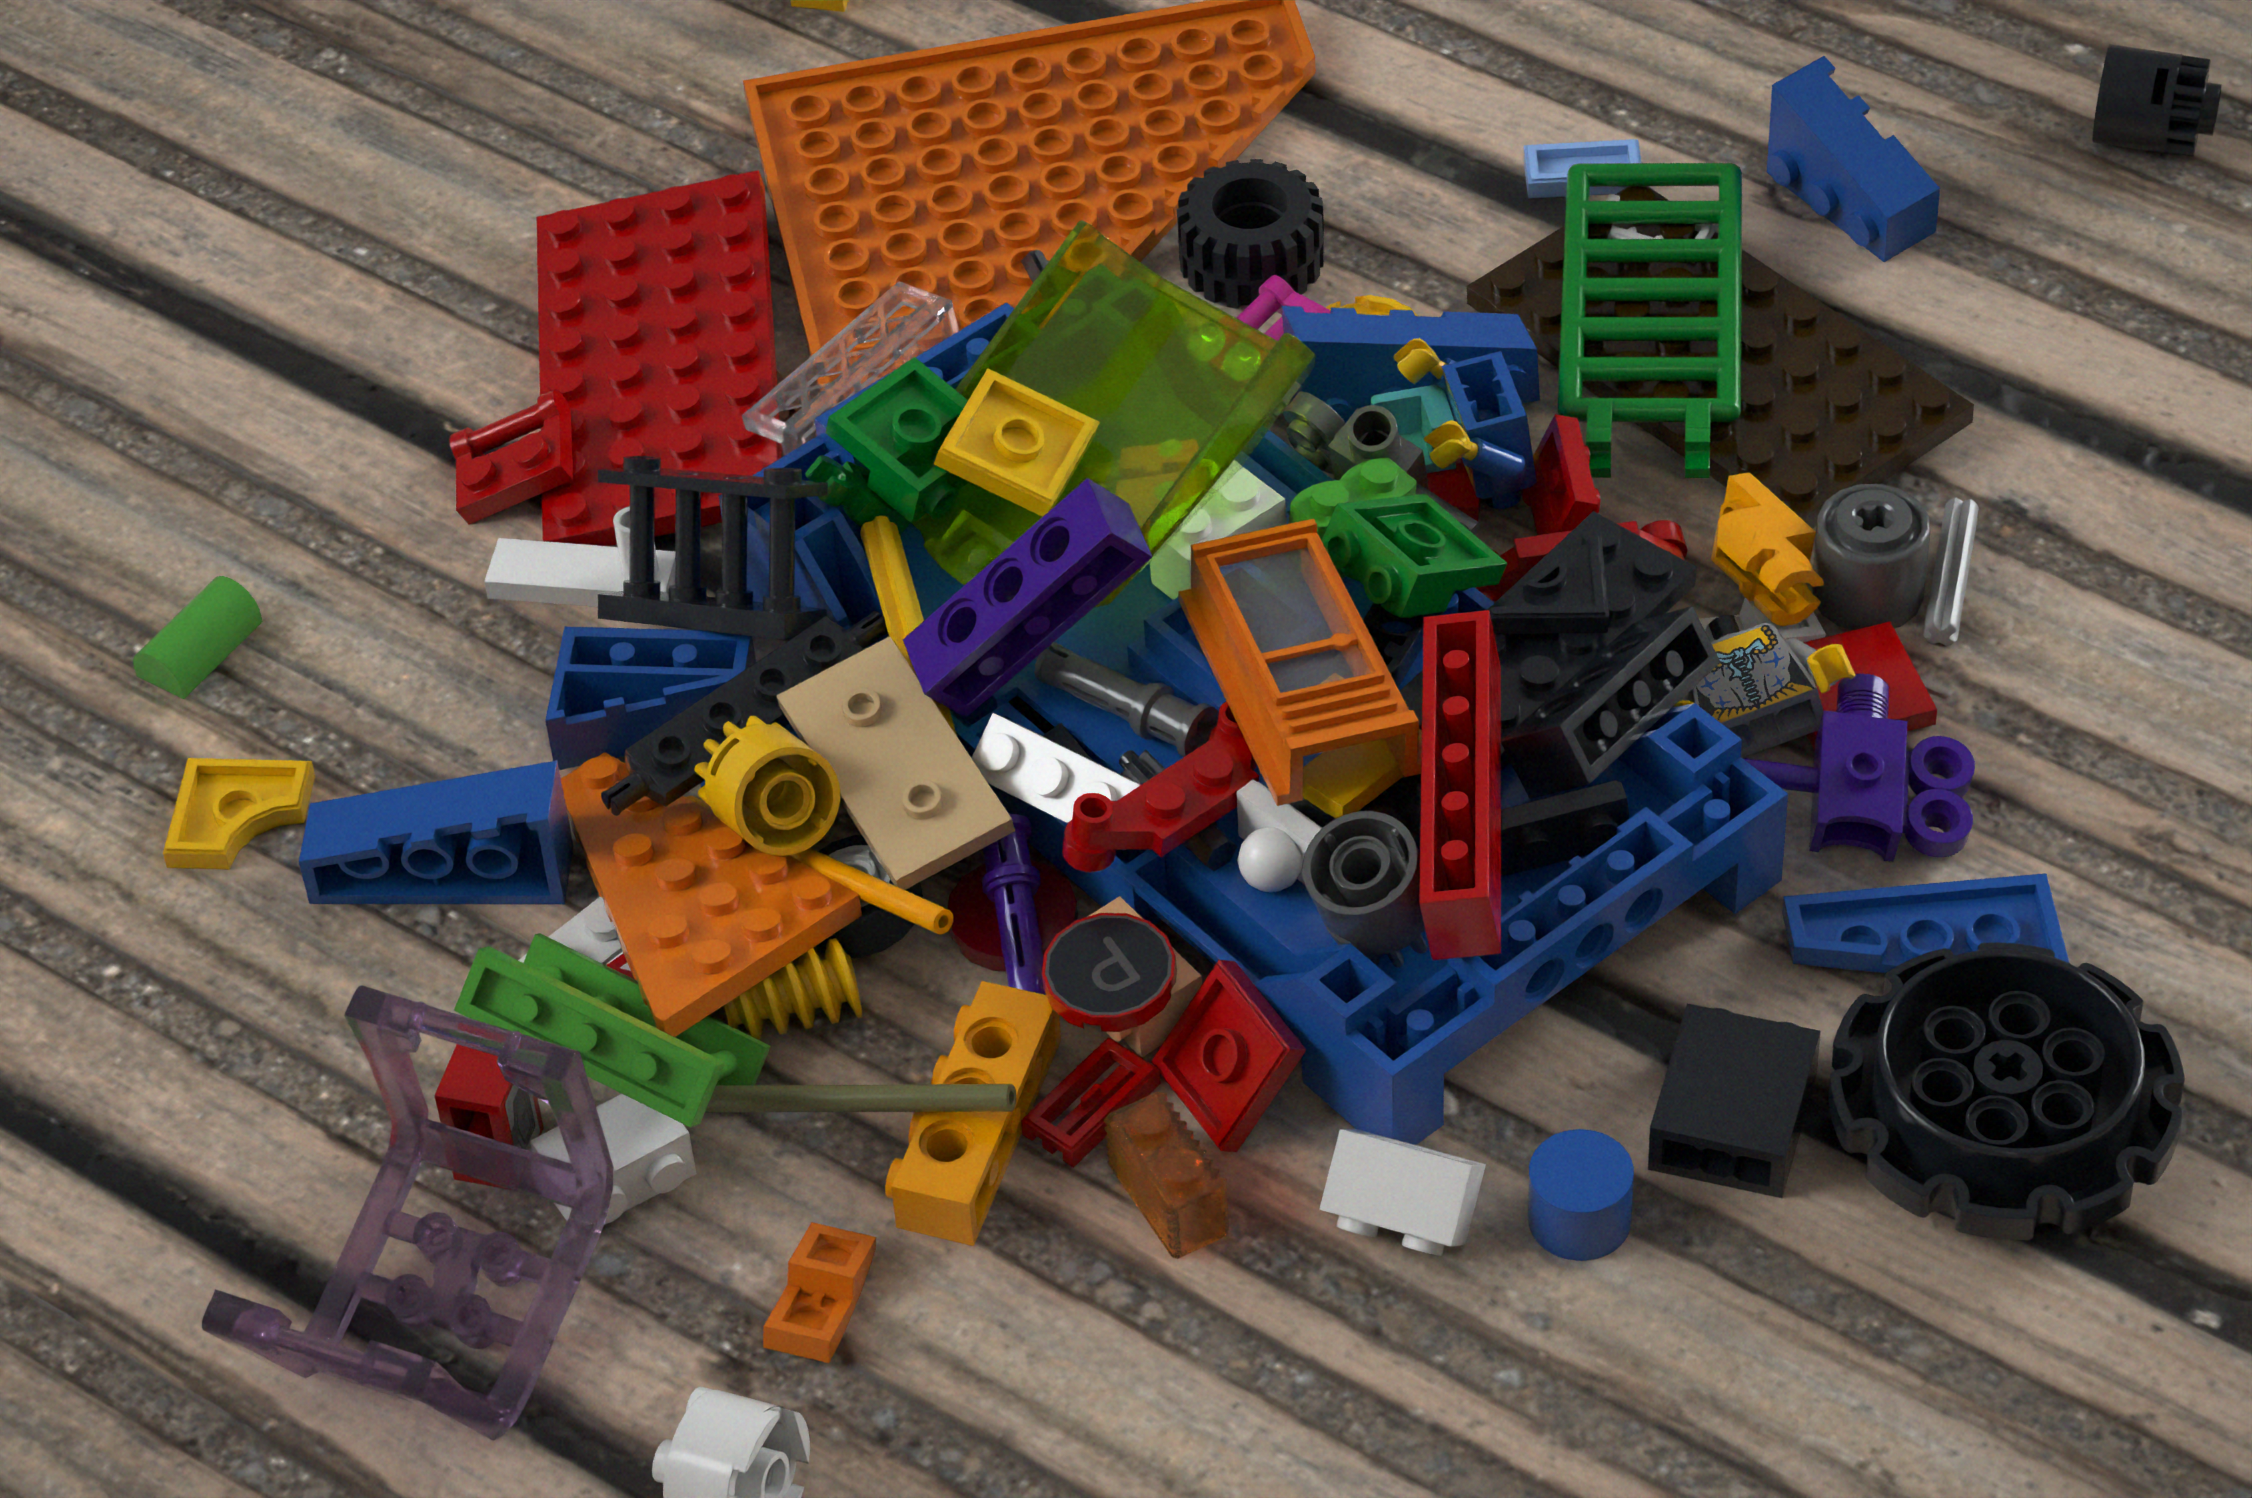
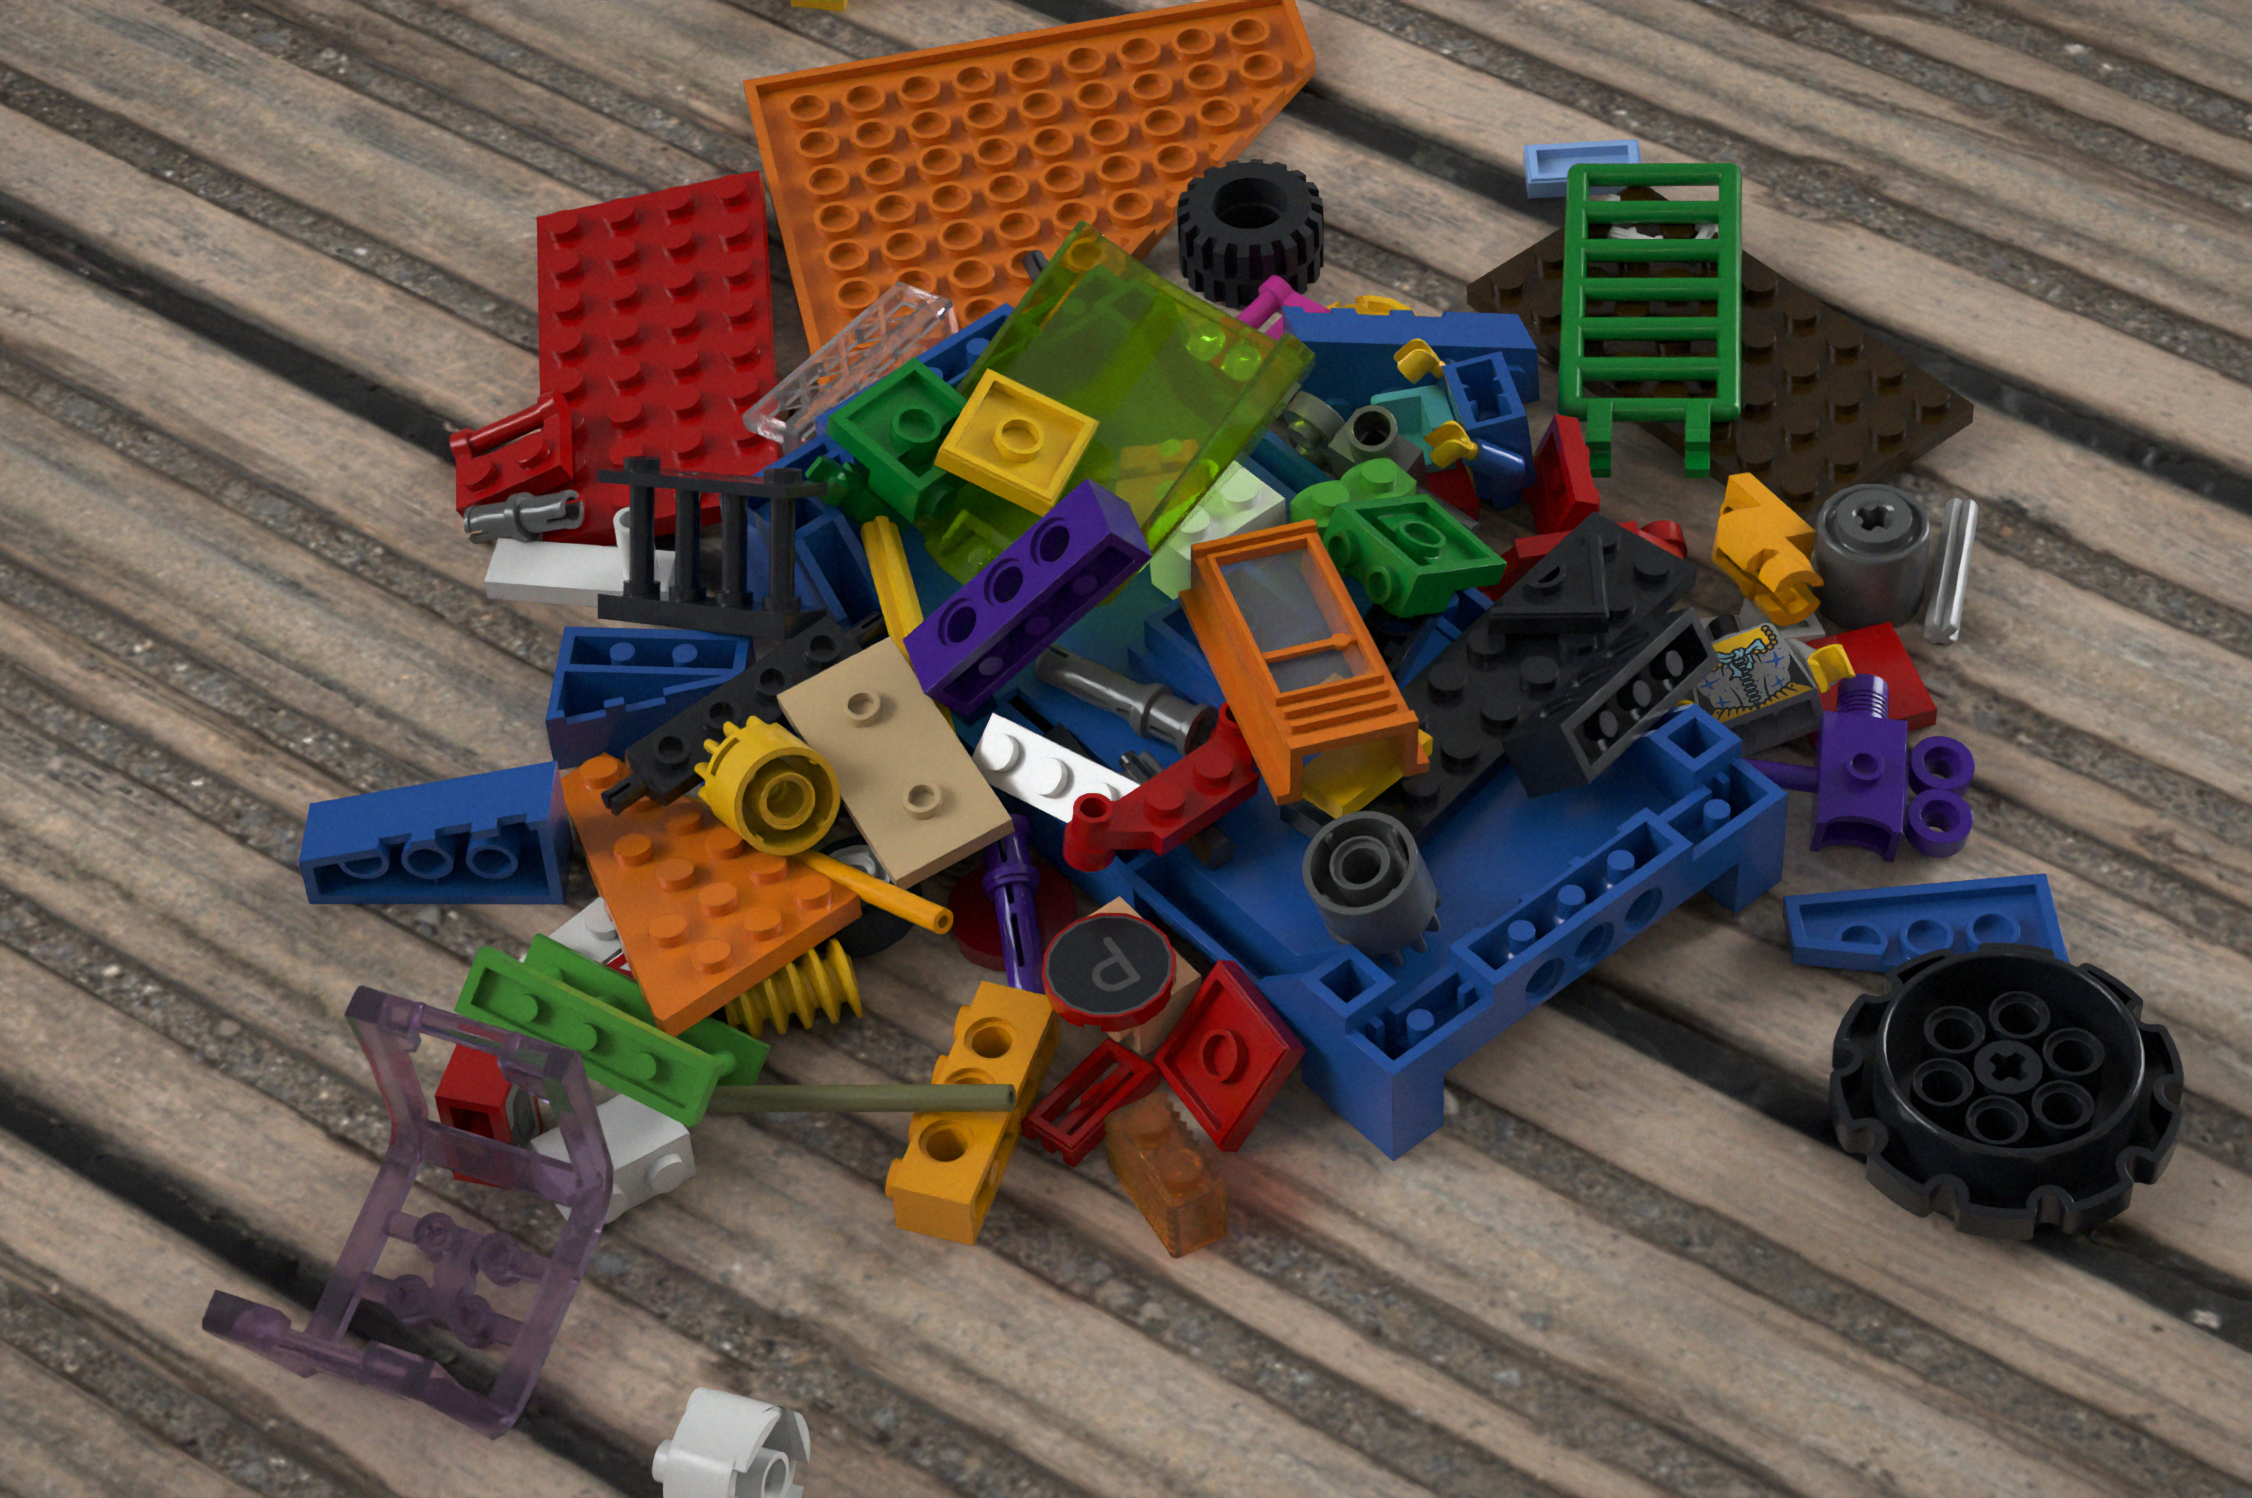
(198, 637): bright green brick -> none
(229, 804): yellow tile -> none
(523, 516): none -> dark grey pin
(820, 1292): orange slope -> none
(1272, 838): white tile -> none
(1401, 1189): white brick -> none
(1461, 786): red brick -> none
(1561, 826): black hinge -> none
(1580, 1194): blue piece -> none
(1734, 1100): black brick -> none
(1844, 167): blue wedge -> none
(2155, 101): black gear -> none

